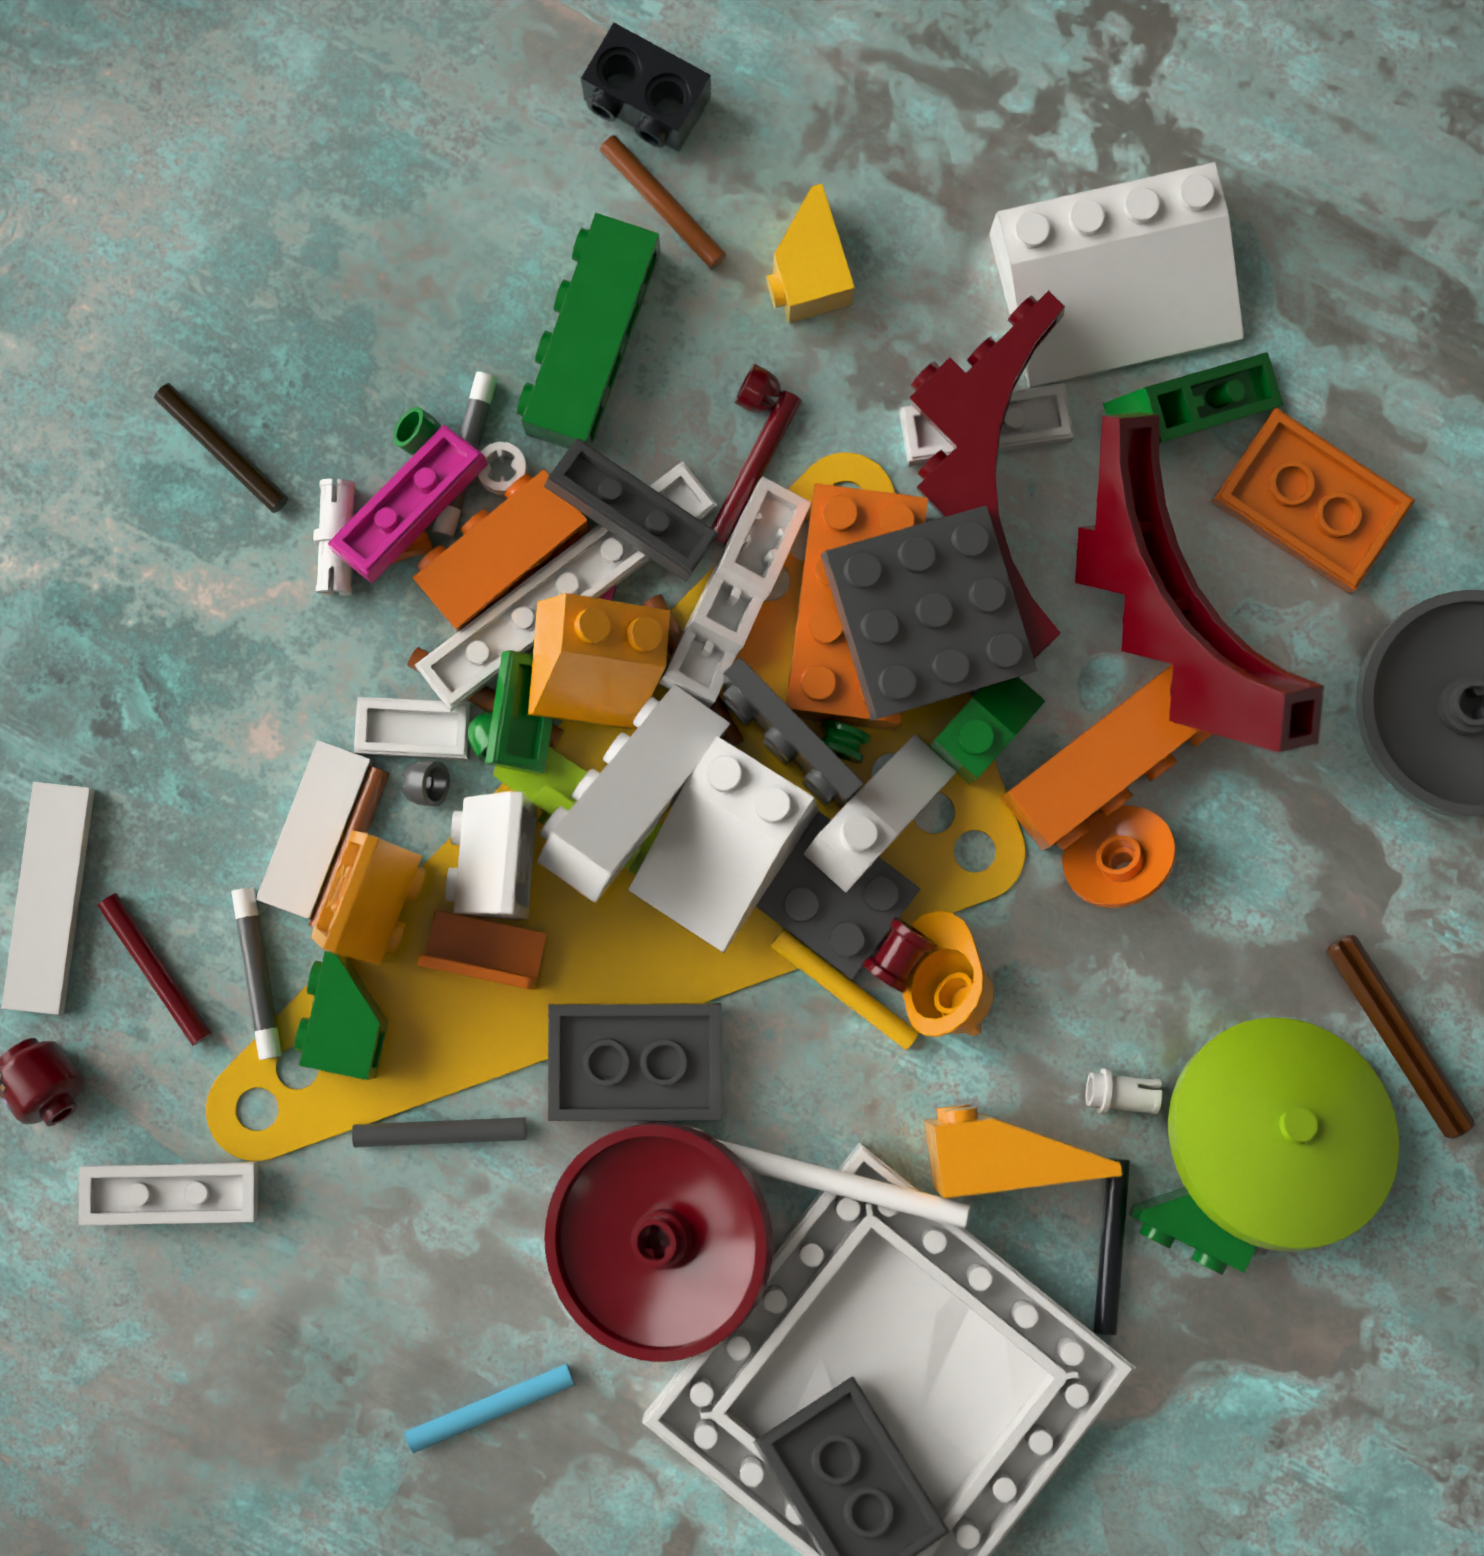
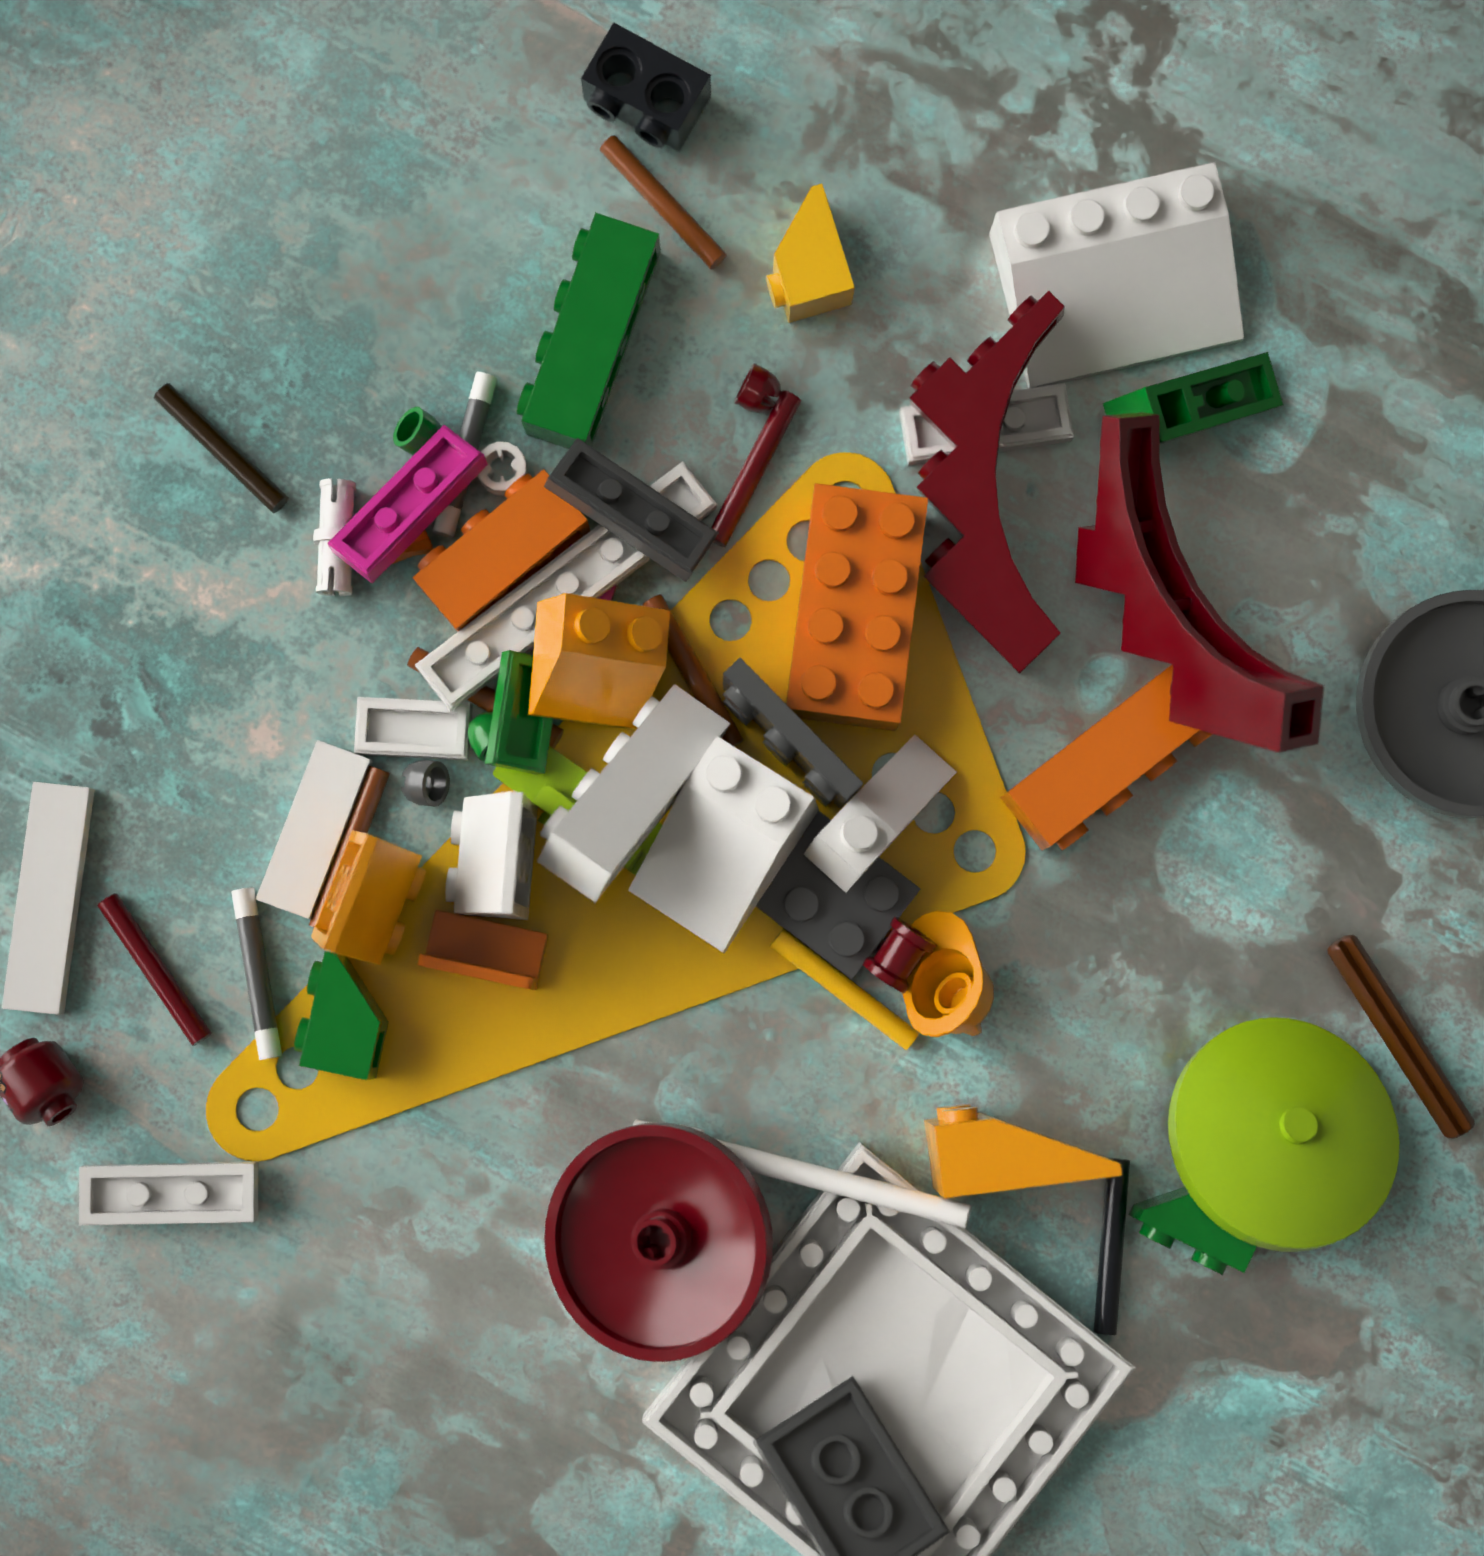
(439, 1132): dark grey bar -> none
(490, 1408): medium azure bar -> none
(635, 1062): dark grey plate -> none
(736, 591): white slope -> none
(844, 740): green bush -> none
(928, 612): dark grey plate -> none
(986, 727): green slope -> none
(1120, 837): orange dish -> none
(1122, 1093): white pin -> none
(1313, 501): orange tile -> none

